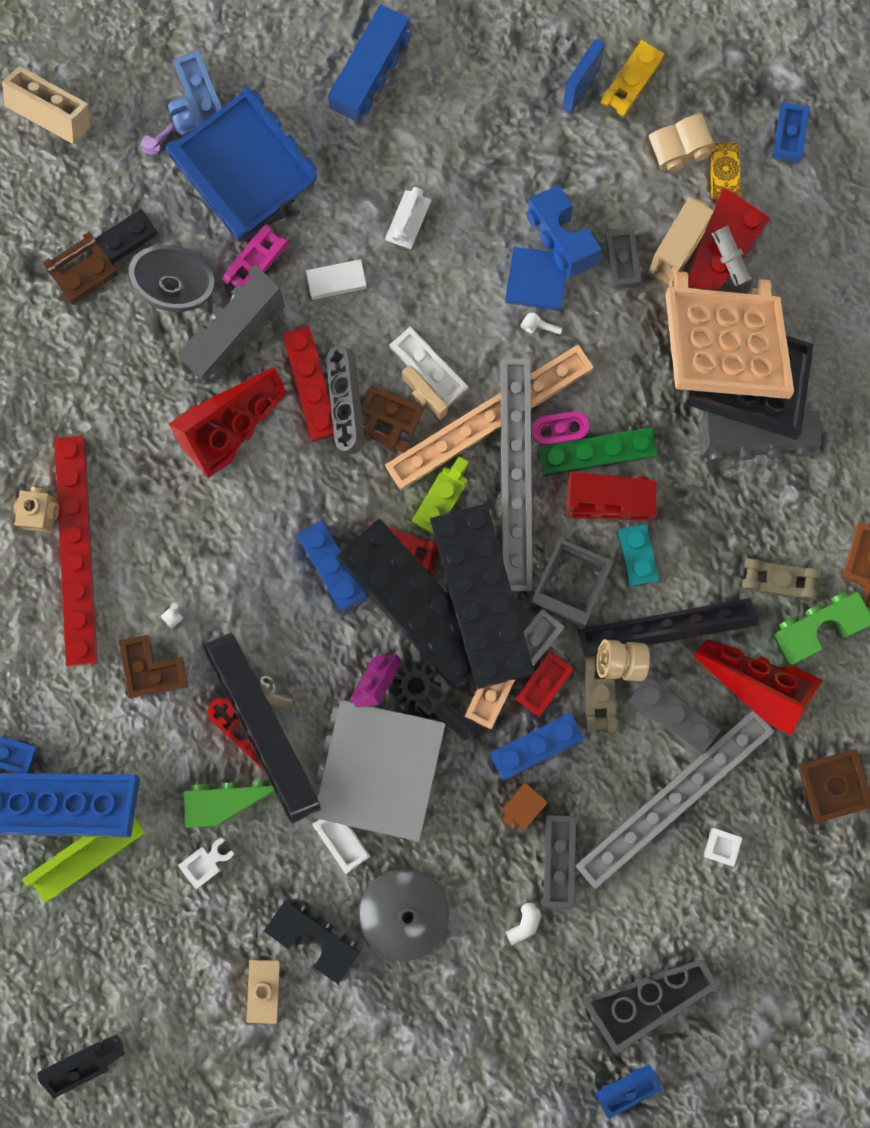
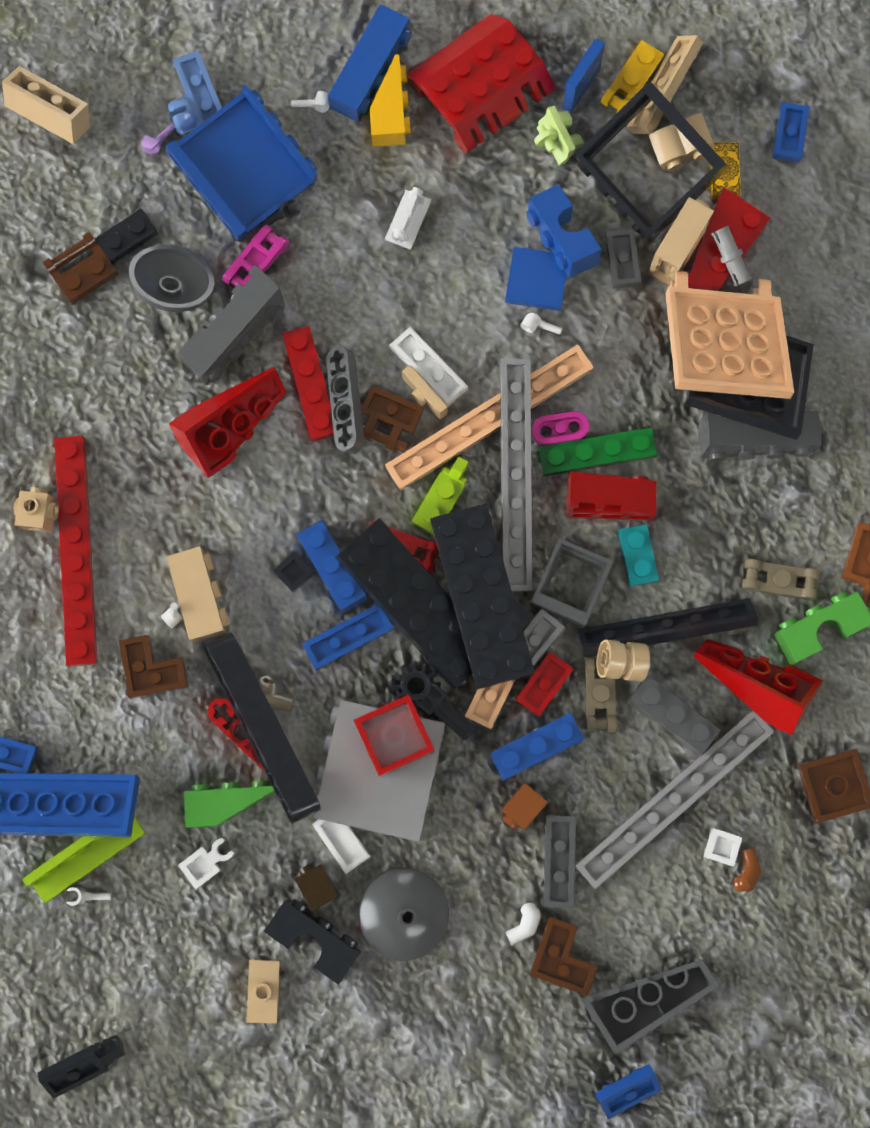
(84, 896): none -> white hand
(198, 594): none -> tan brick
(293, 572): none -> black plate
(316, 885): none -> dark brown brick
(319, 104): none -> white hand
(336, 279): white tile -> none
(347, 637): none -> blue plate
(376, 680): magenta plate -> none
(387, 112): none -> yellow slope
(394, 736): none -> clear piece
(483, 79): none -> red slope
(553, 959): none -> reddish brown plate
(555, 136): none -> yellowish green hips
(614, 126): none -> black window
(667, 81): none -> tan plate
(751, 873): none -> dark orange arm

